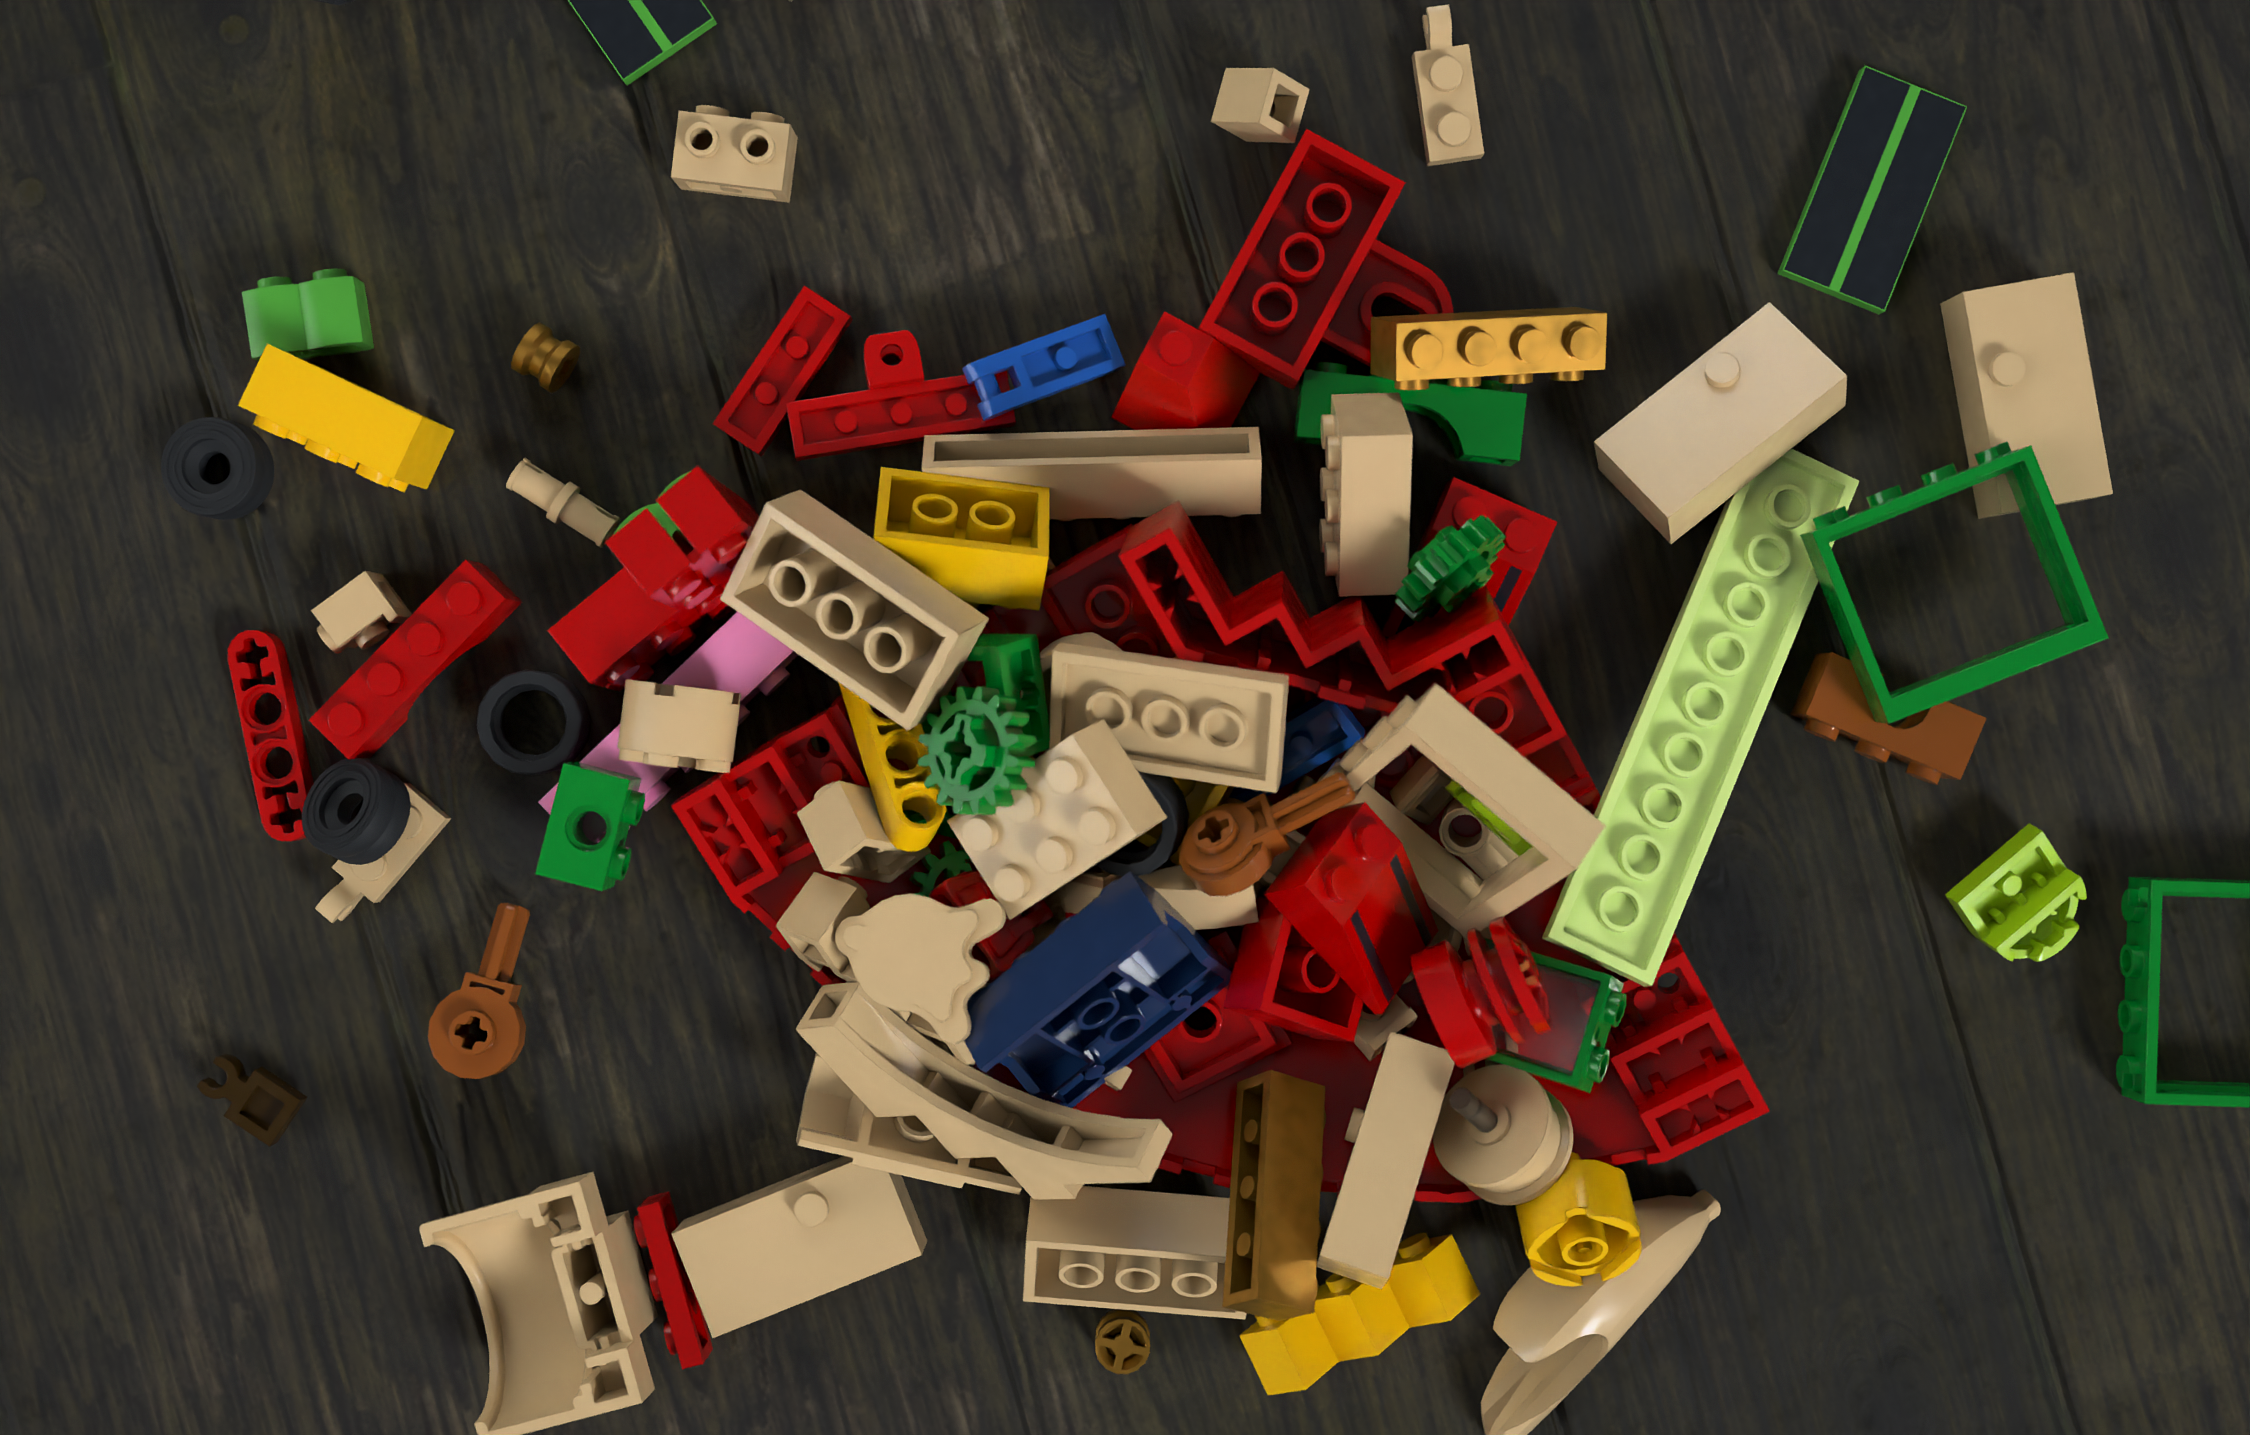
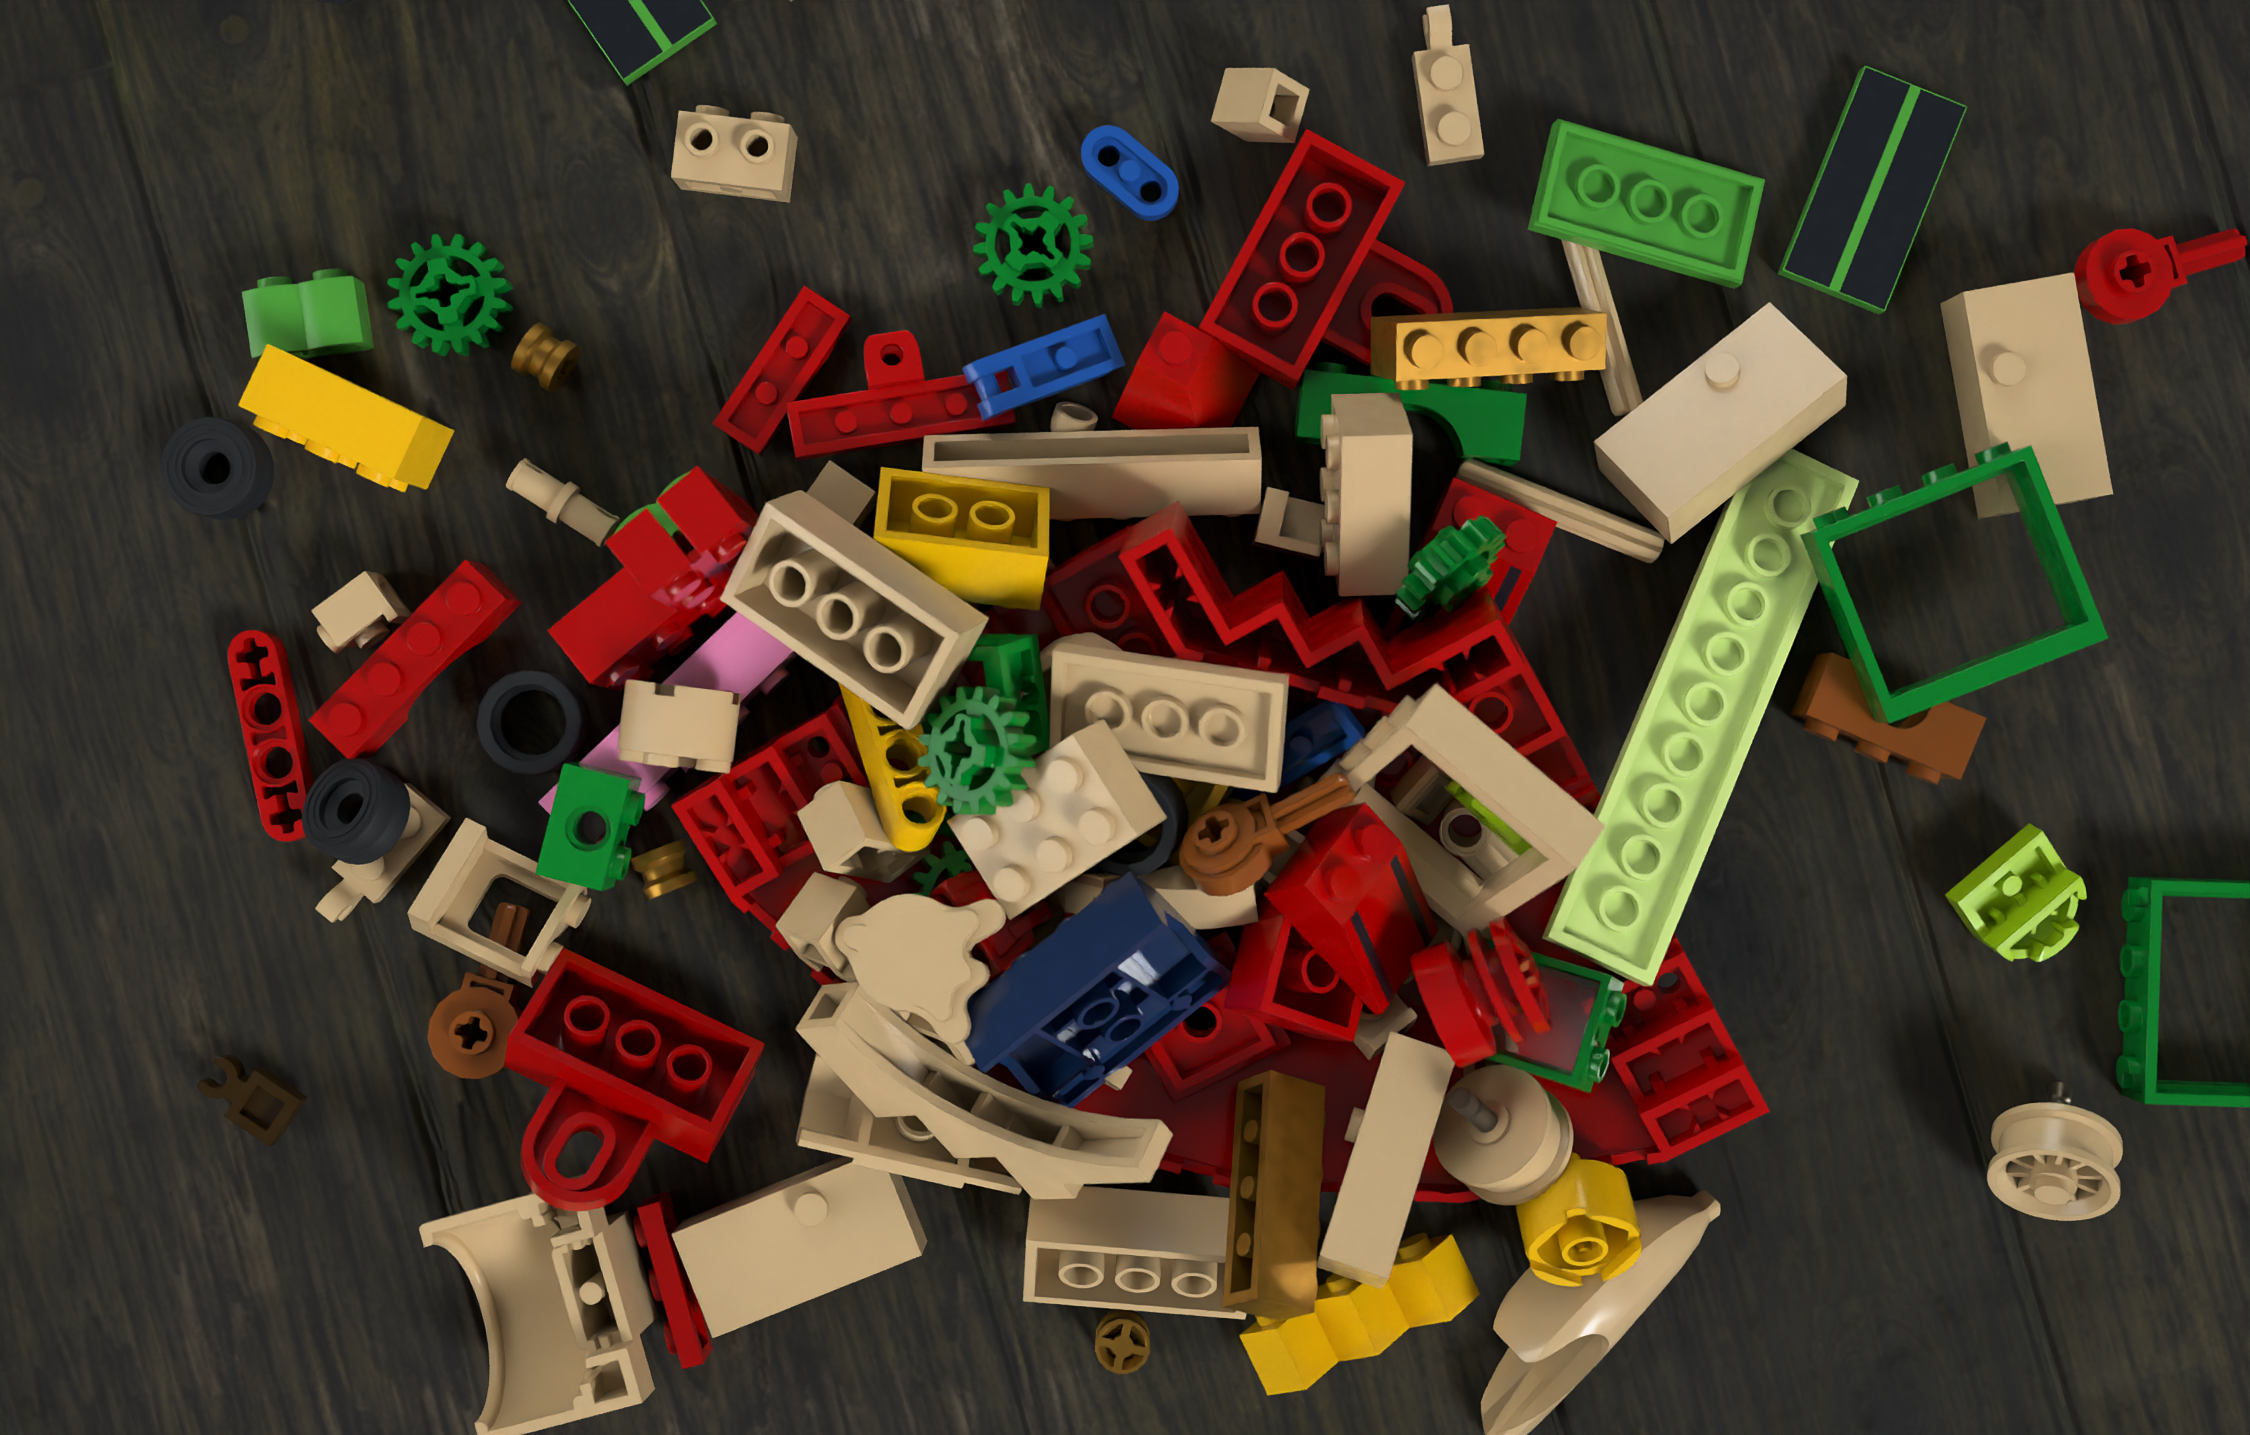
(427, 297): none -> green gear
(459, 886): none -> tan window
(624, 1070): none -> red brick
(664, 869): none -> pearl gold wheel
(843, 494): none -> tan panel
(1049, 227): none -> green gear
(1072, 418): none -> tan hinge
(1132, 172): none -> blue plate
(1289, 525): none -> tan panel
(1568, 512): none -> tan axle
(1595, 295): none -> tan axle
(1646, 204): none -> bright green tile
(2055, 1159): none -> tan wheel
(2133, 273): none -> red piece

